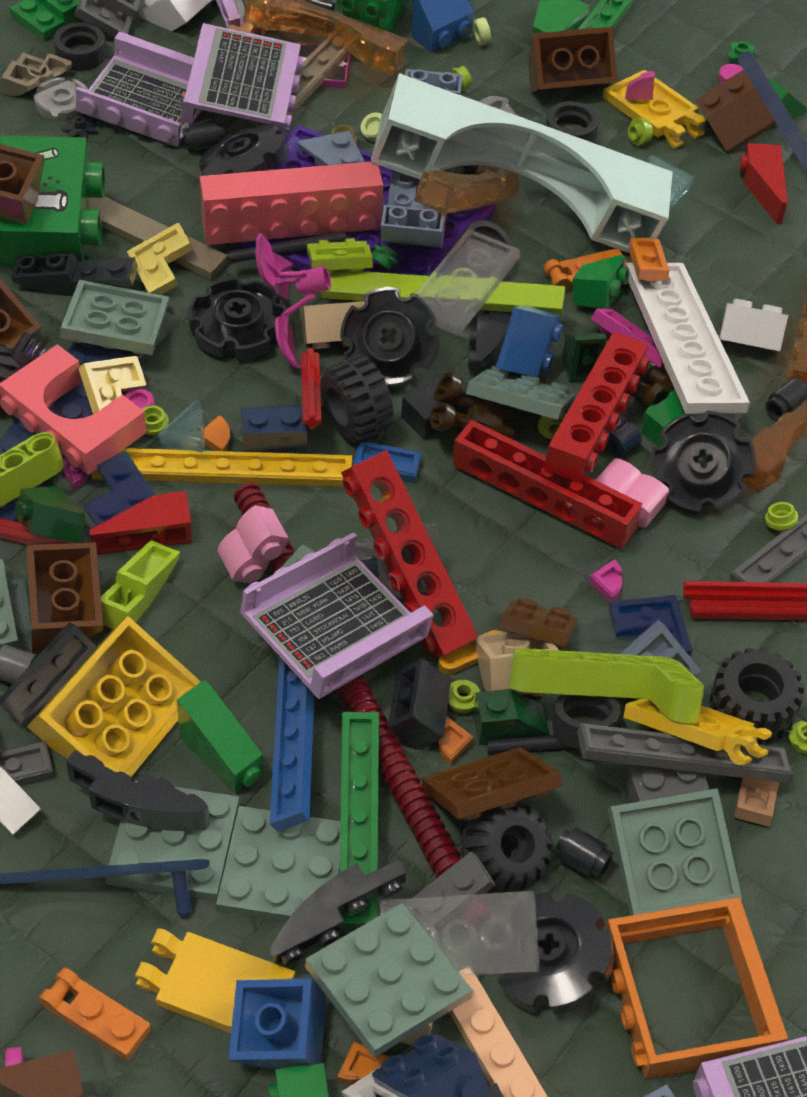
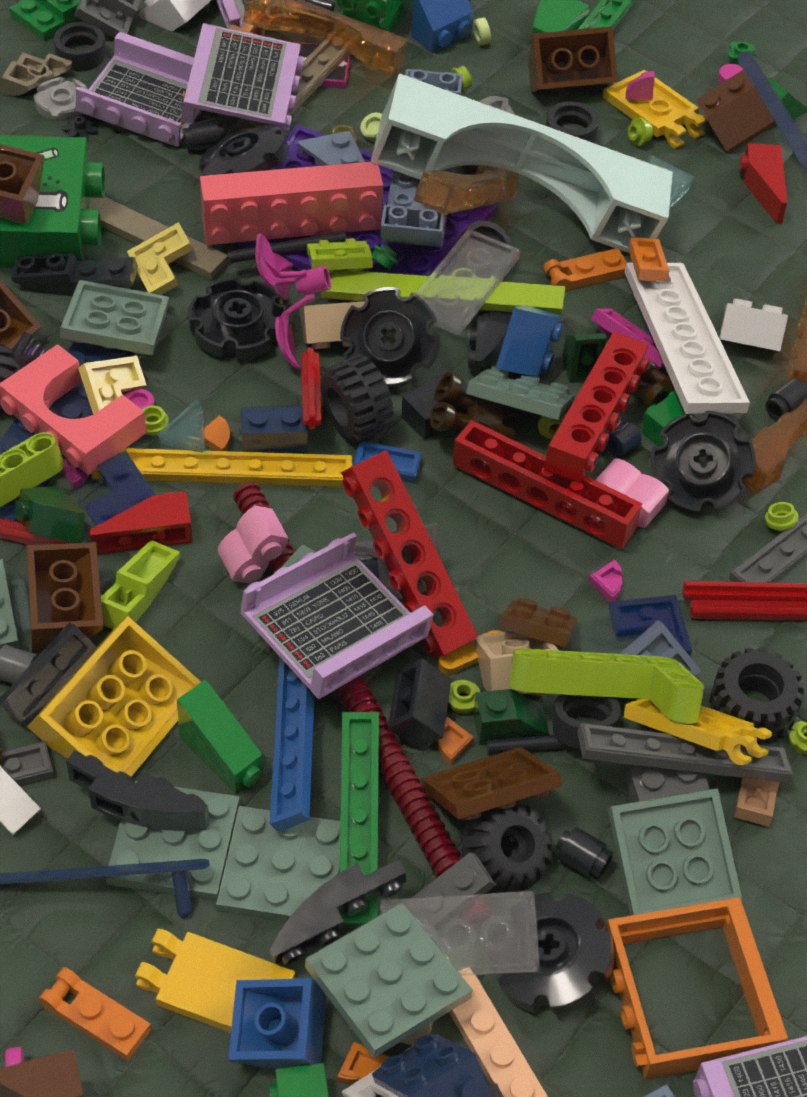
(600, 282): green slope -> none

